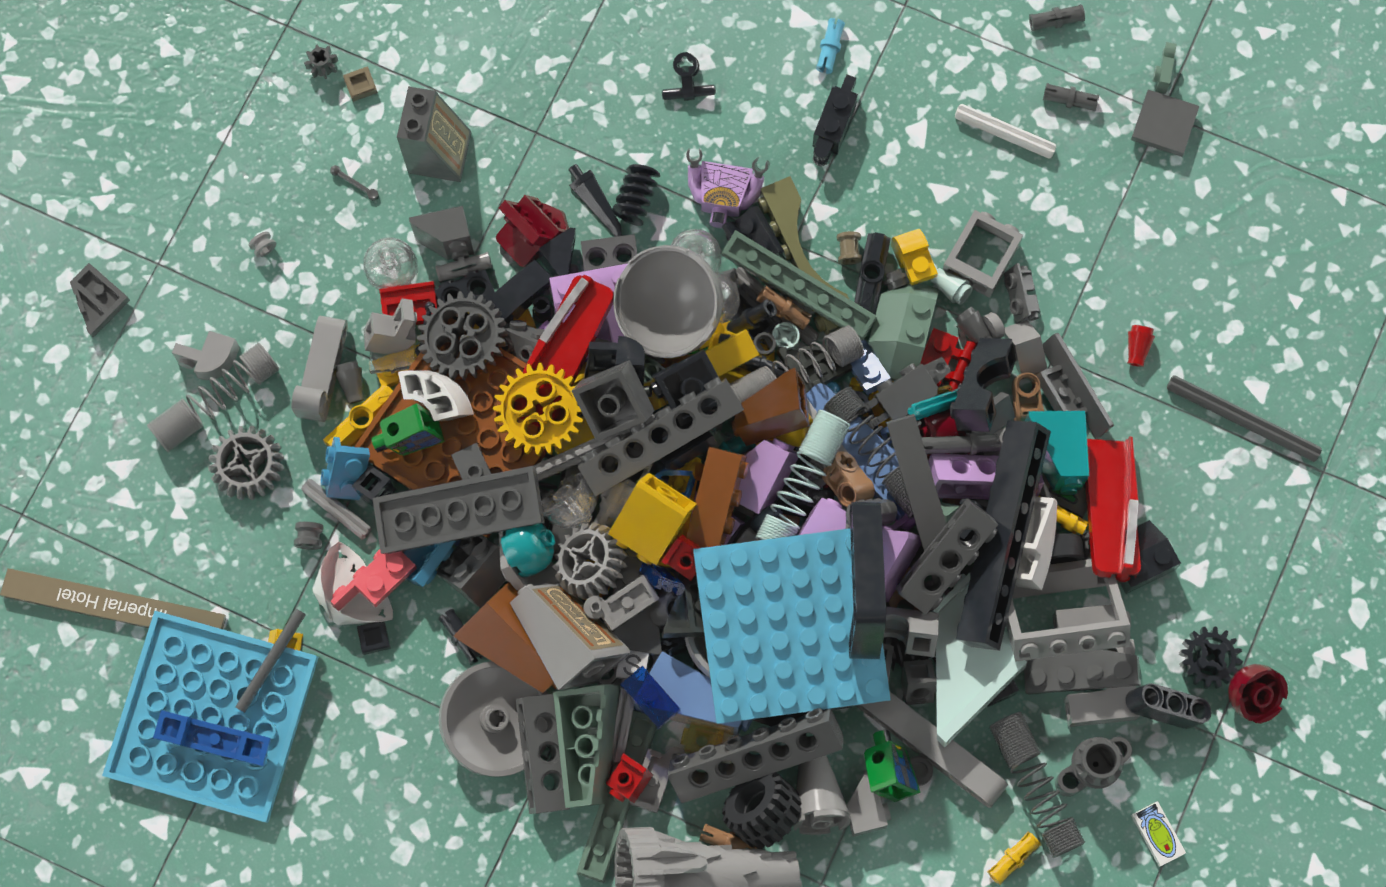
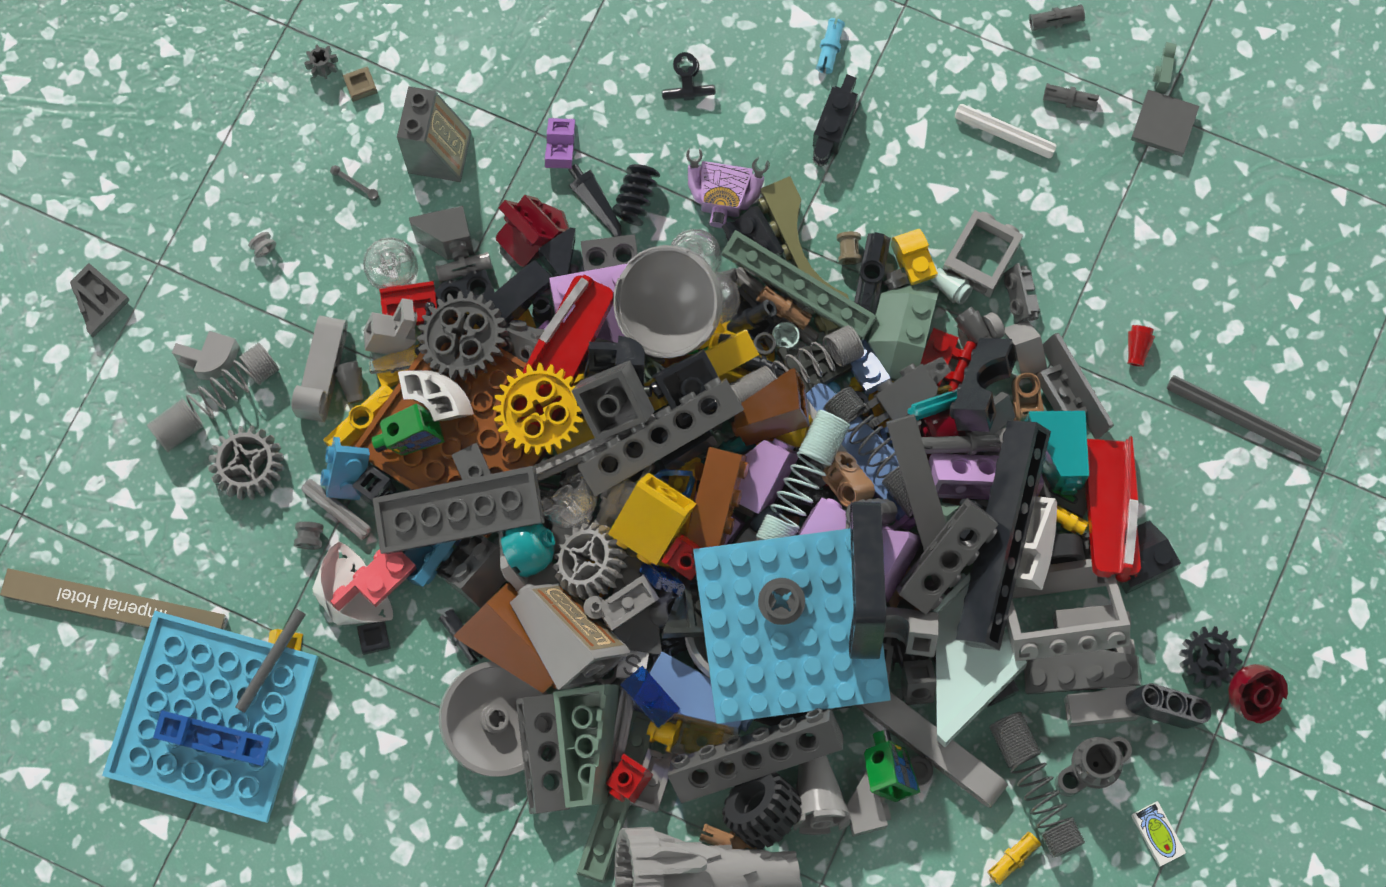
(560, 143): none -> medium lavender slope
(666, 734): none -> yellow brick
(781, 586): none -> dark grey gear

